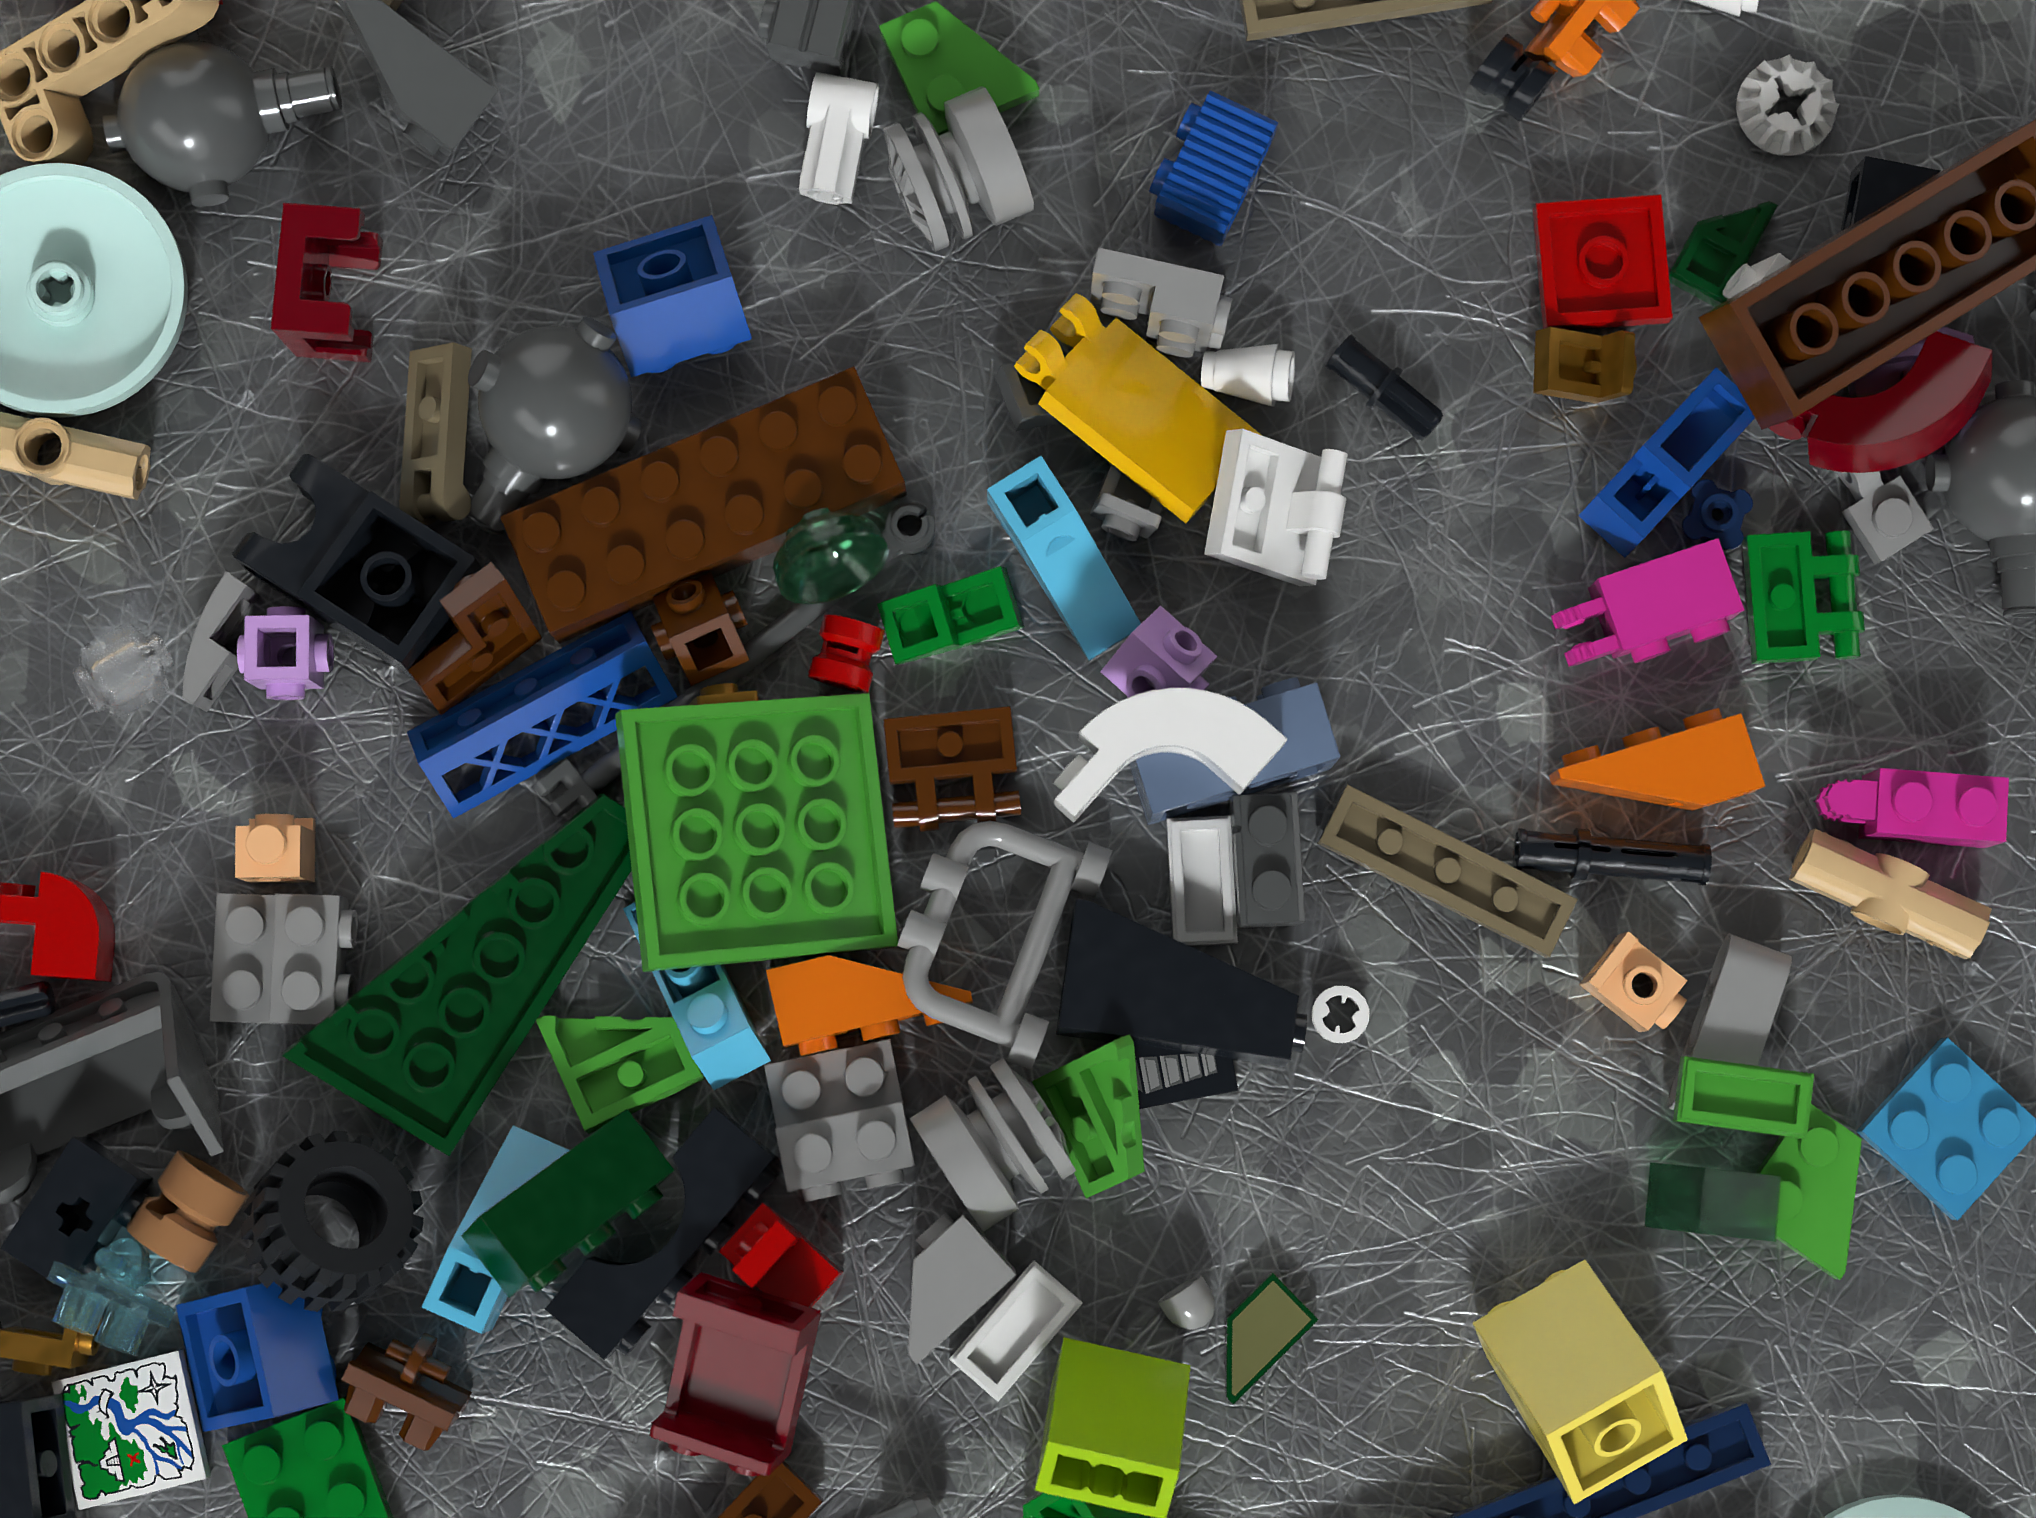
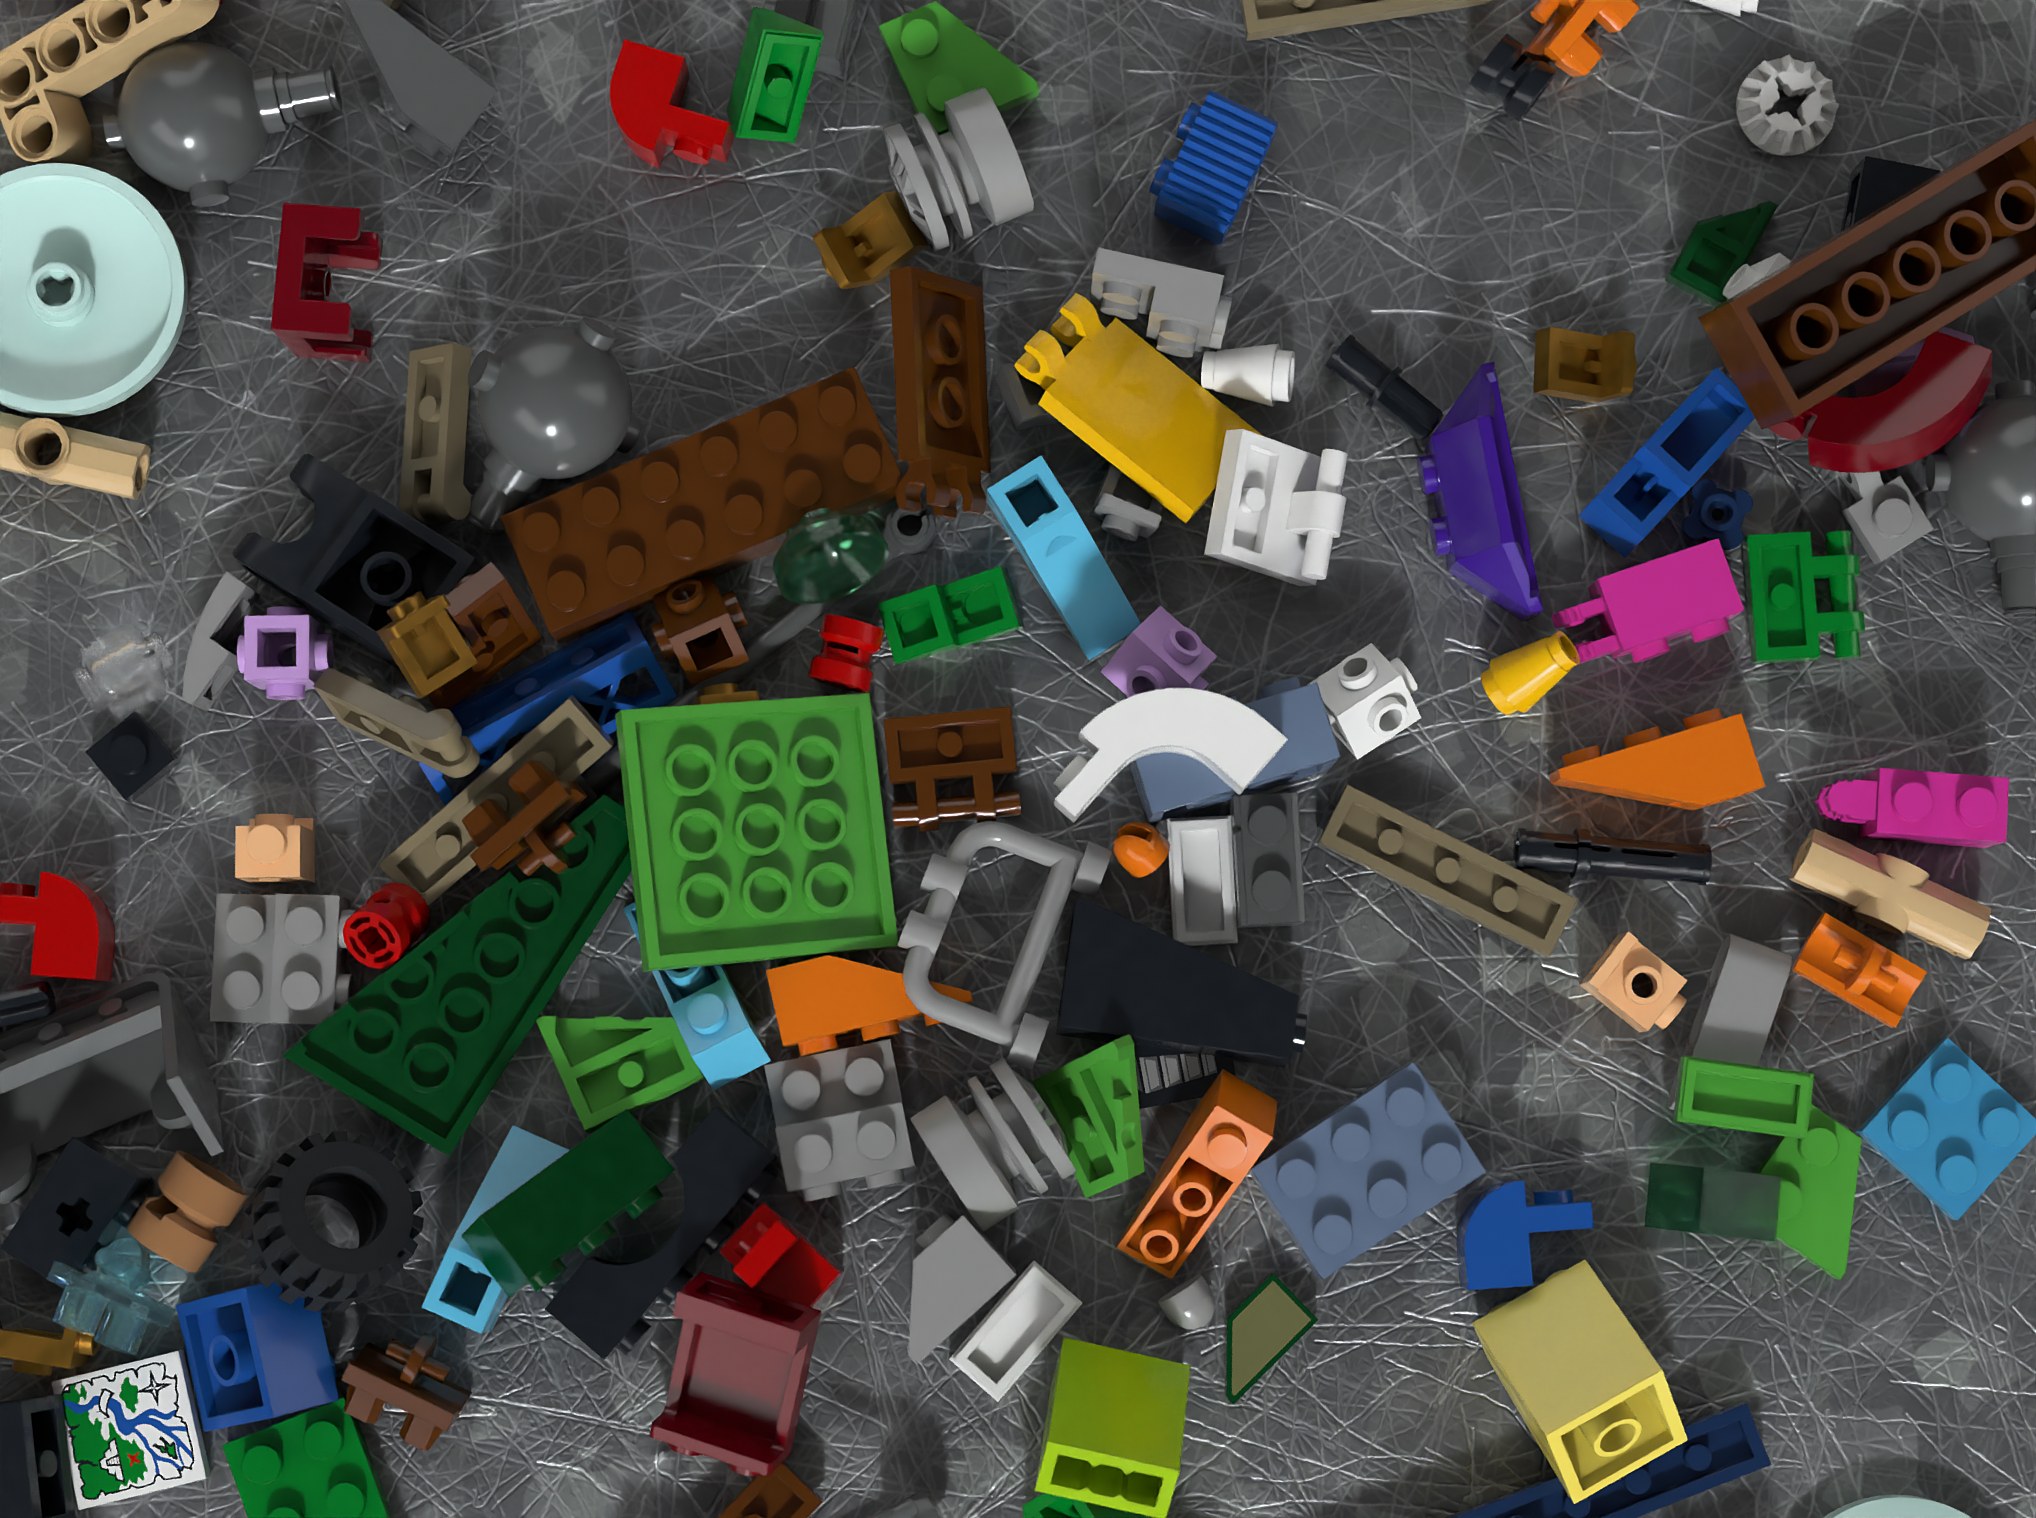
(132, 756): none -> black plate
(386, 925): none -> red wheel
(399, 723): none -> dark tan plate
(426, 643): none -> pearl gold bracket
(440, 849): none -> dark tan plate
(504, 839): none -> reddish brown hips
(647, 103): none -> red brick
(671, 296): blue slope -> none
(773, 77): none -> green slope
(839, 120): white piece -> none
(869, 243): none -> pearl gold bracket
(940, 390): none -> reddish brown tile
(1140, 848): none -> orange hinge
(1200, 1173): none -> orange slope
(1359, 1019): white bush -> none
(1366, 1170): none -> sand blue brick
(1368, 699): none -> white brick
(1479, 500): none -> dark purple wedge
(1496, 1231): none -> blue brick
(1528, 673): none -> yellow cone
(1602, 262): red plate -> none
(1858, 970): none -> orange hips

